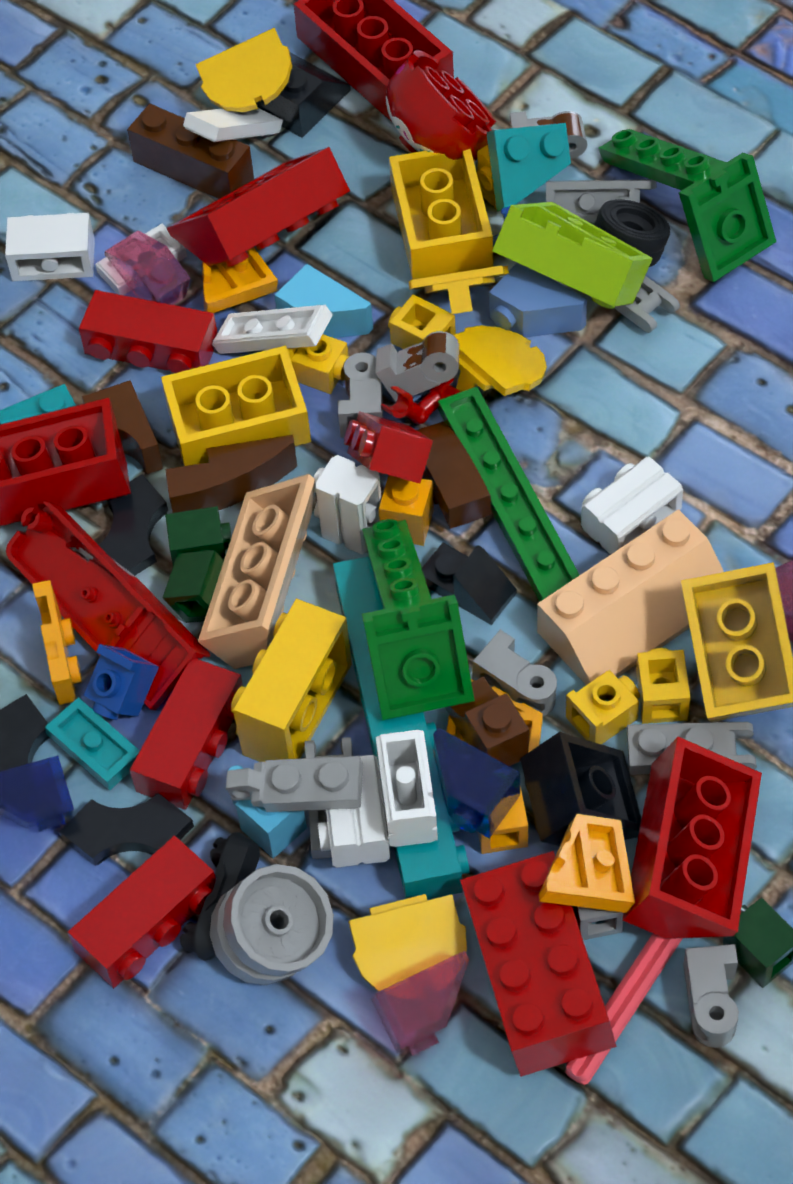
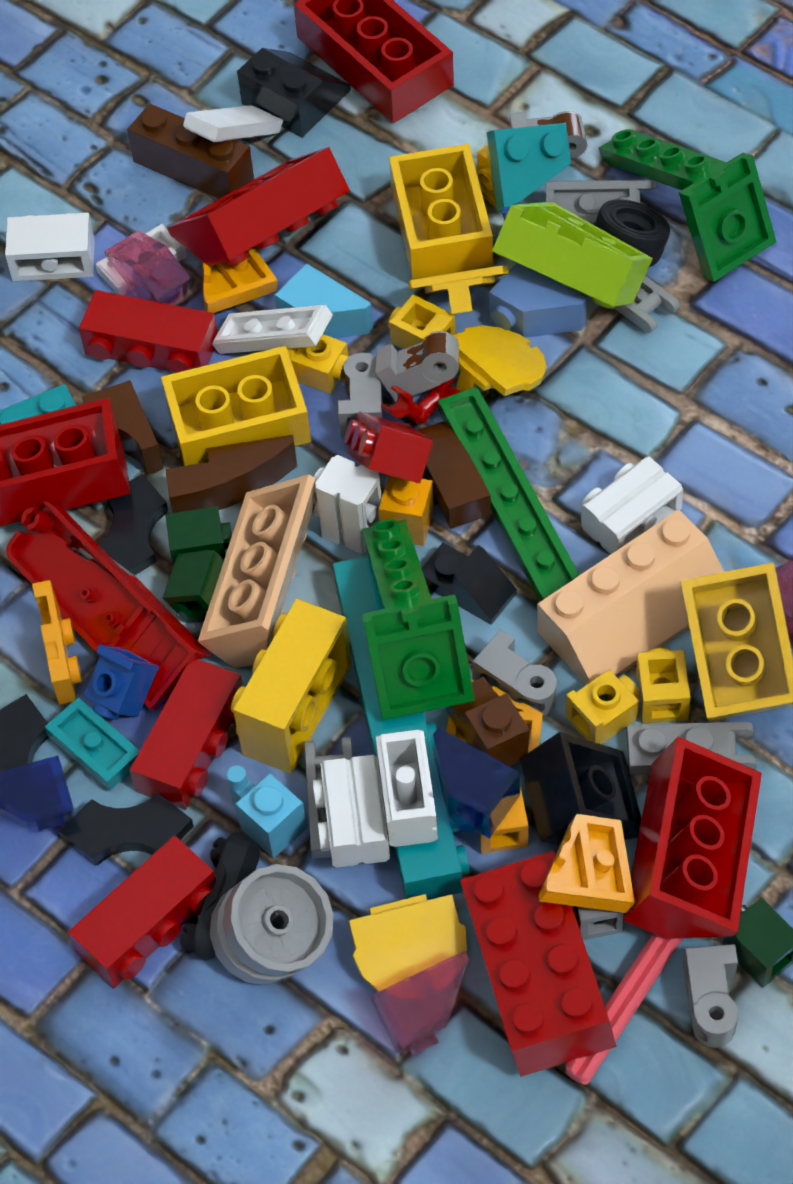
(247, 73): yellow piece -> none
(299, 784): light grey hinge -> none
(435, 109): red cylinder -> none

